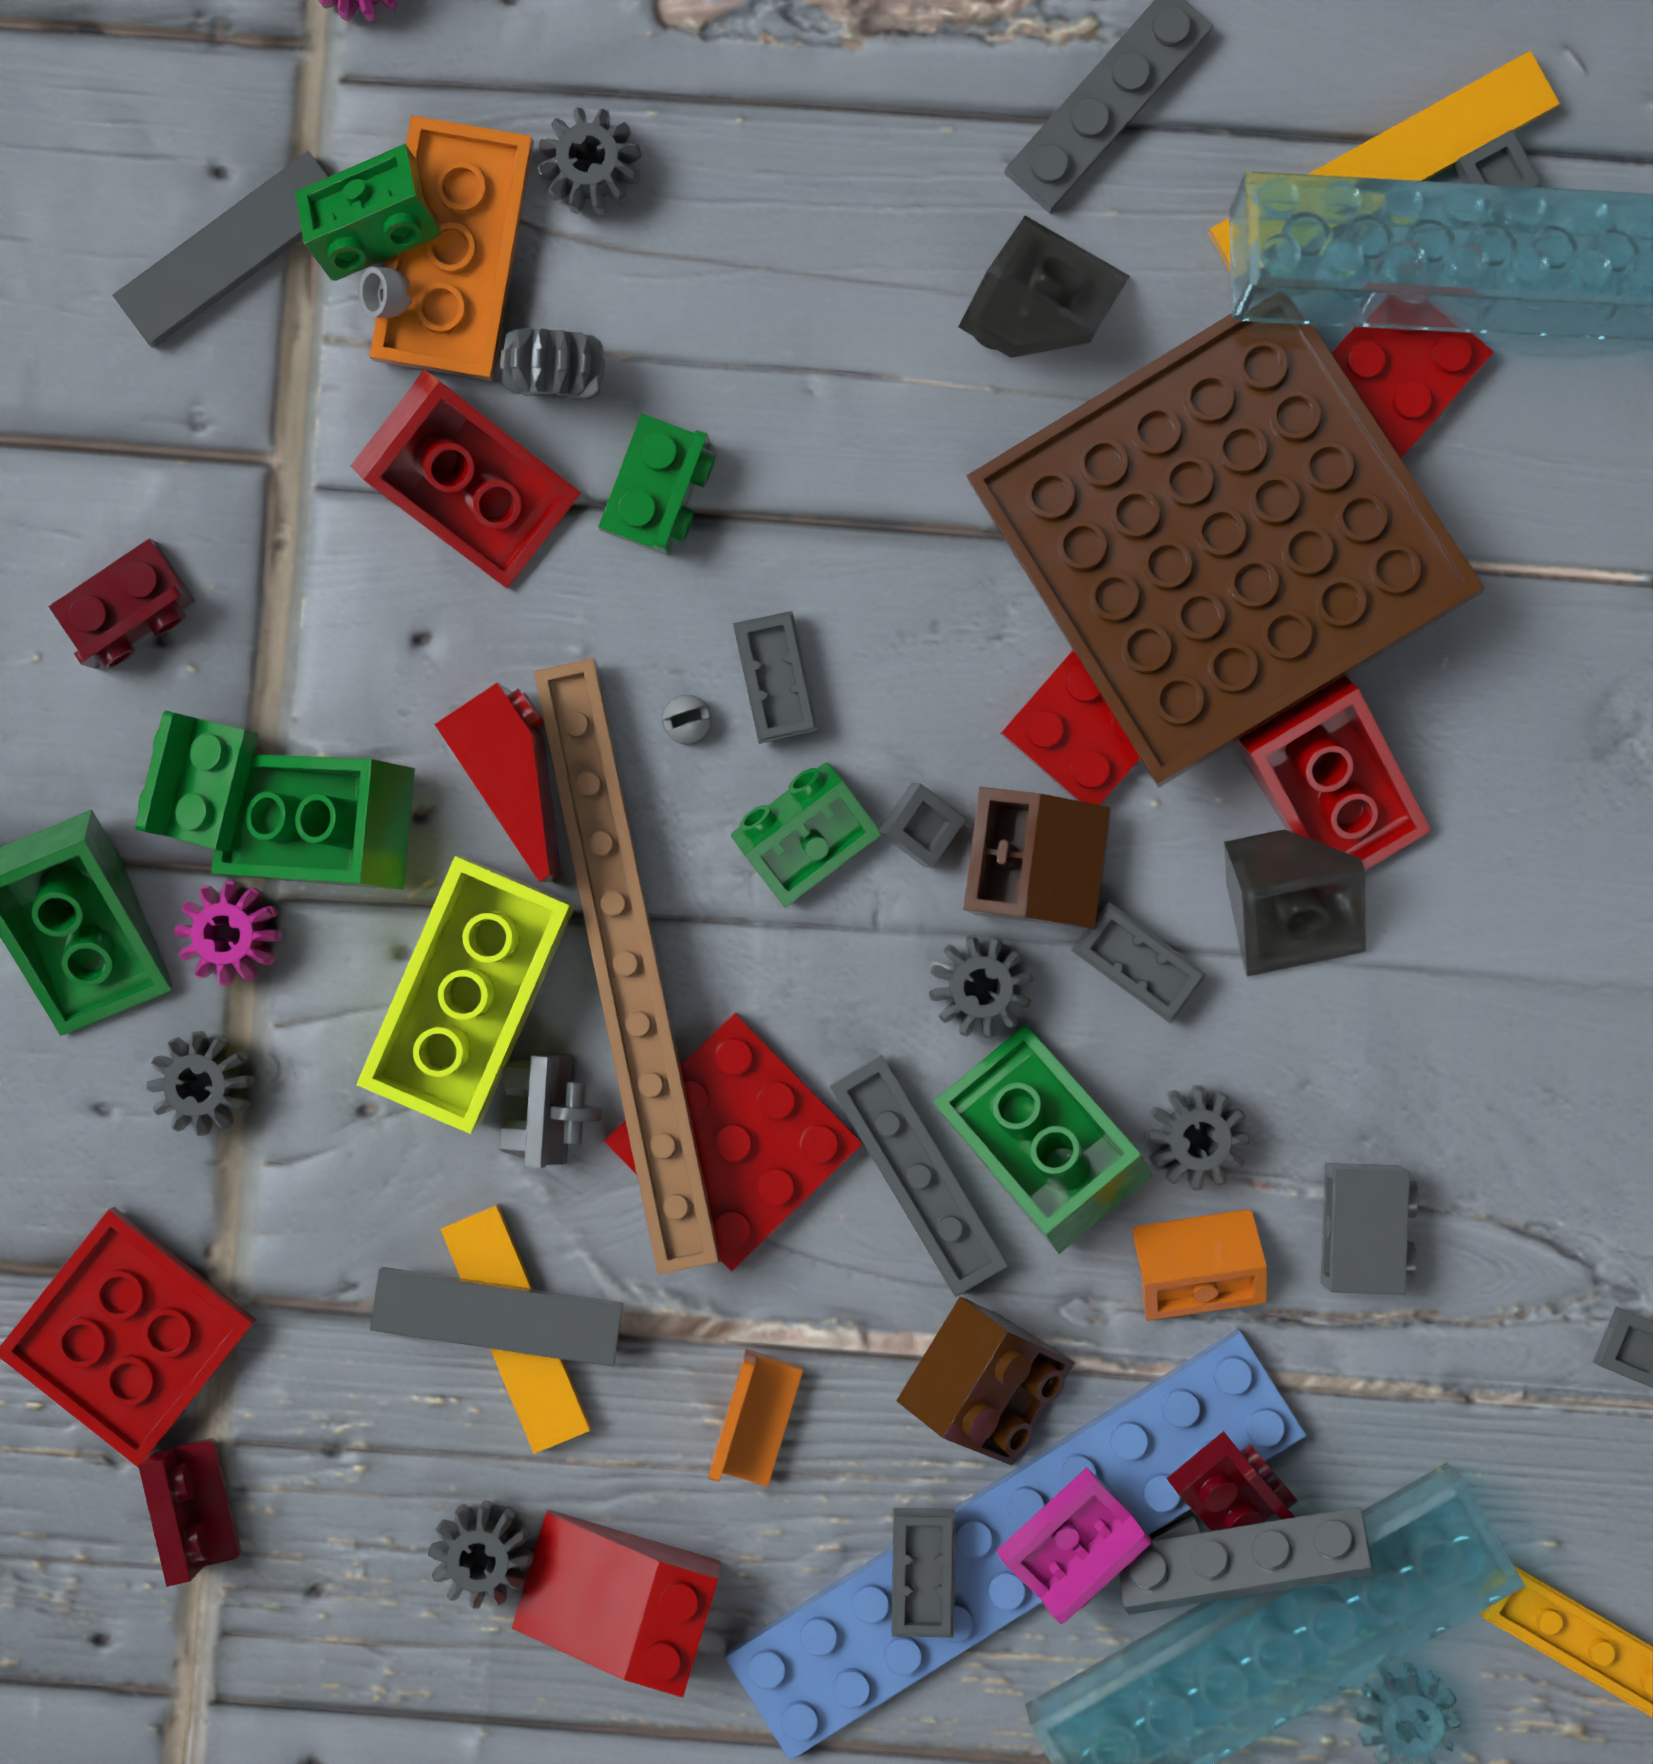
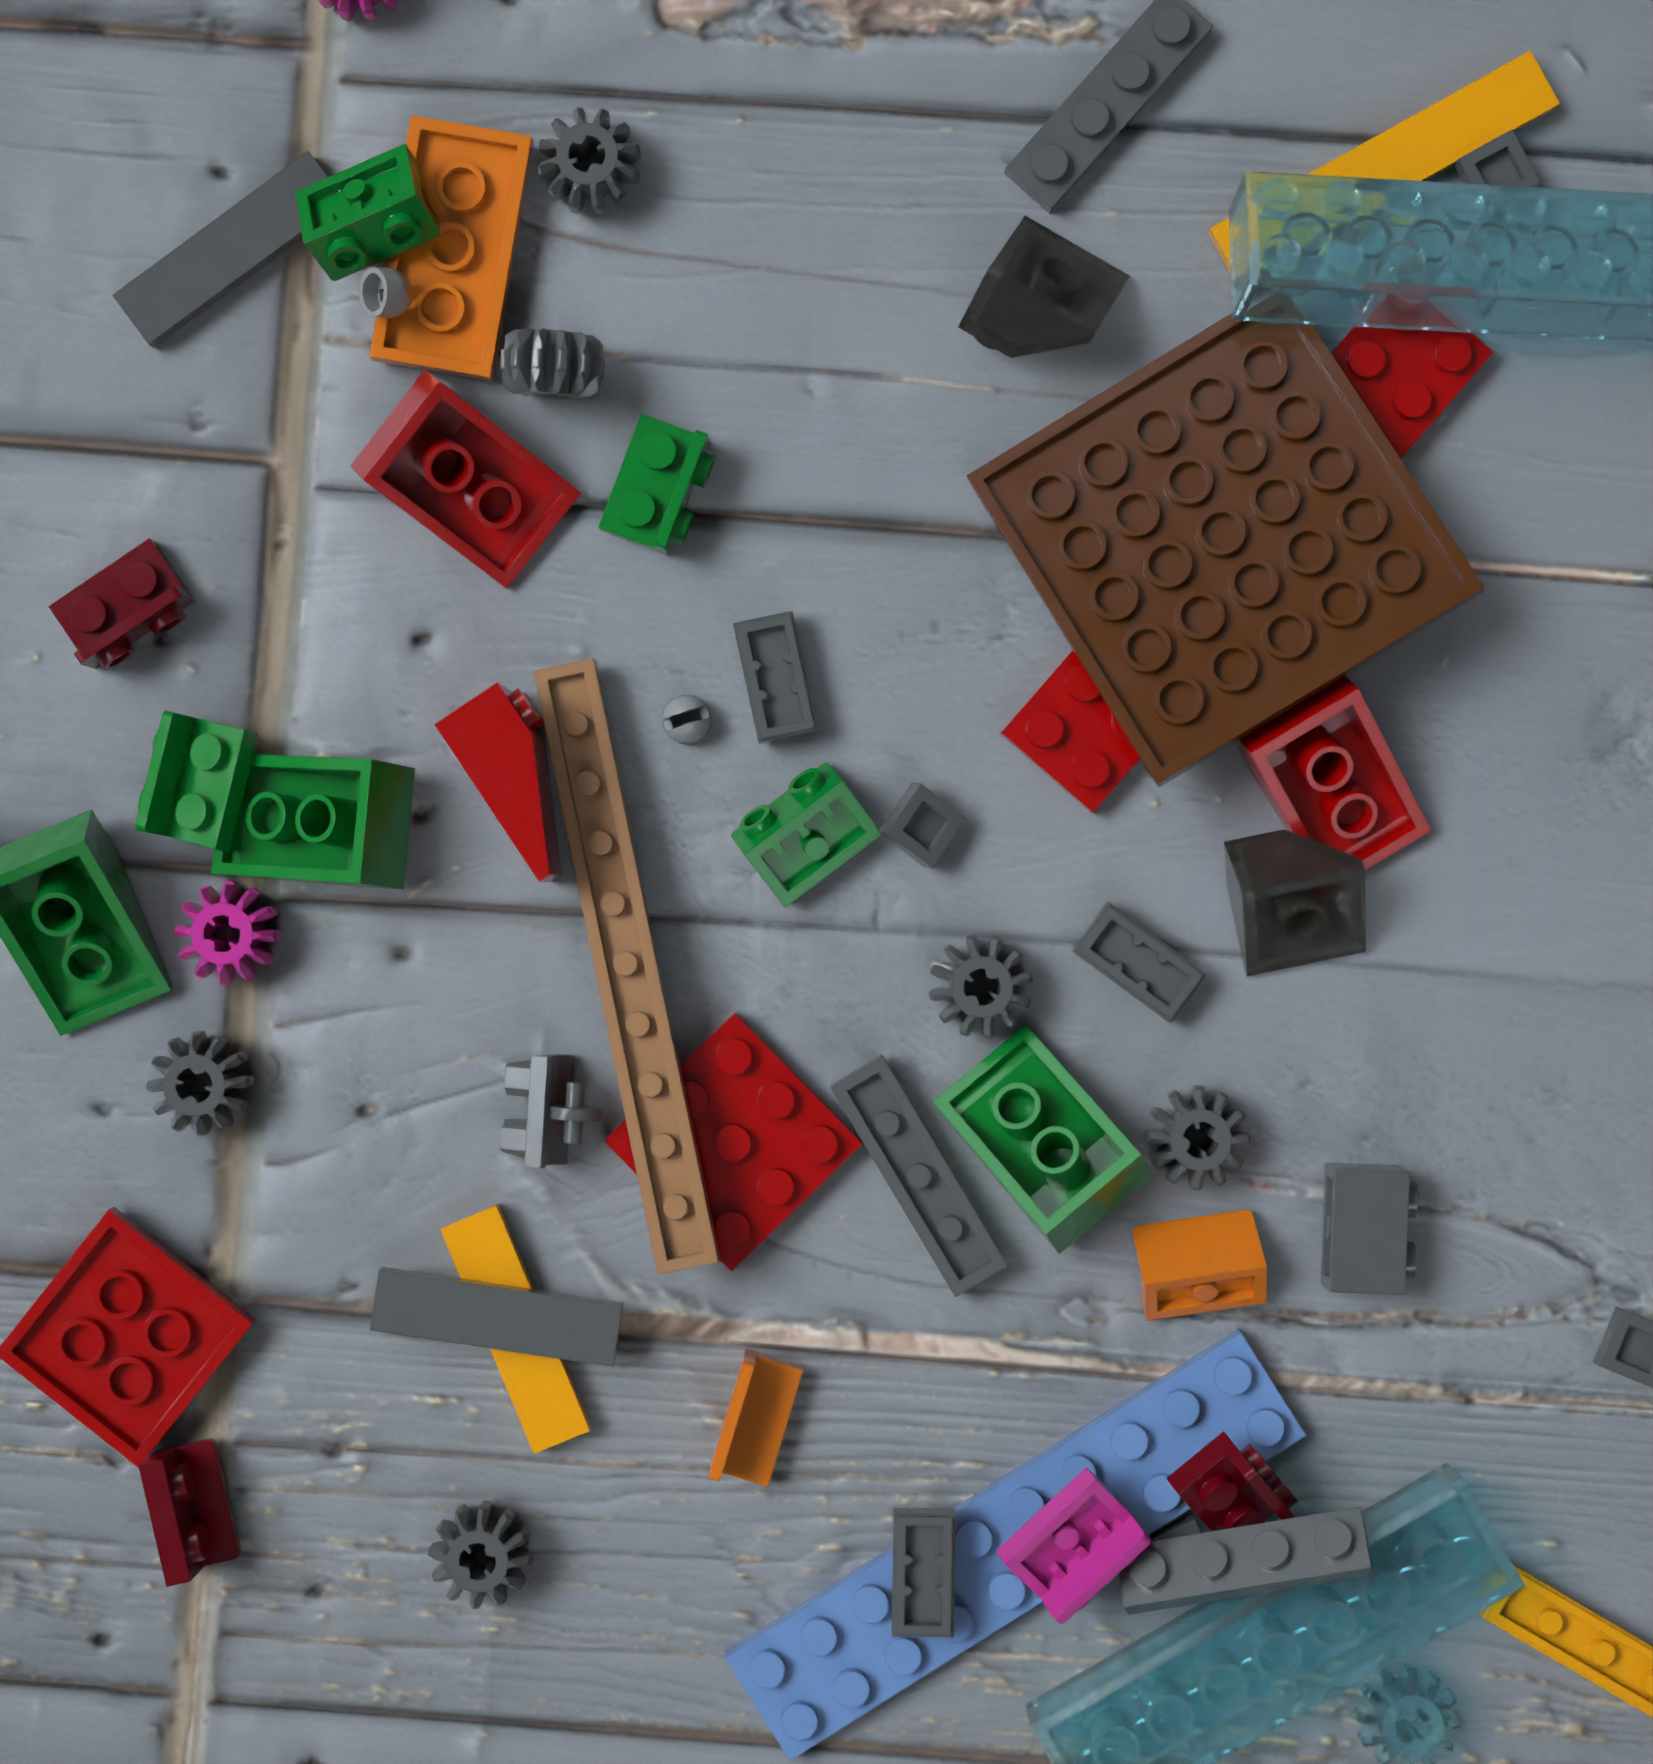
(466, 994): neon yellow brick -> none
(617, 1601): red slope -> none
(985, 1382): reddish brown slope -> none
(1037, 858): reddish brown slope -> none

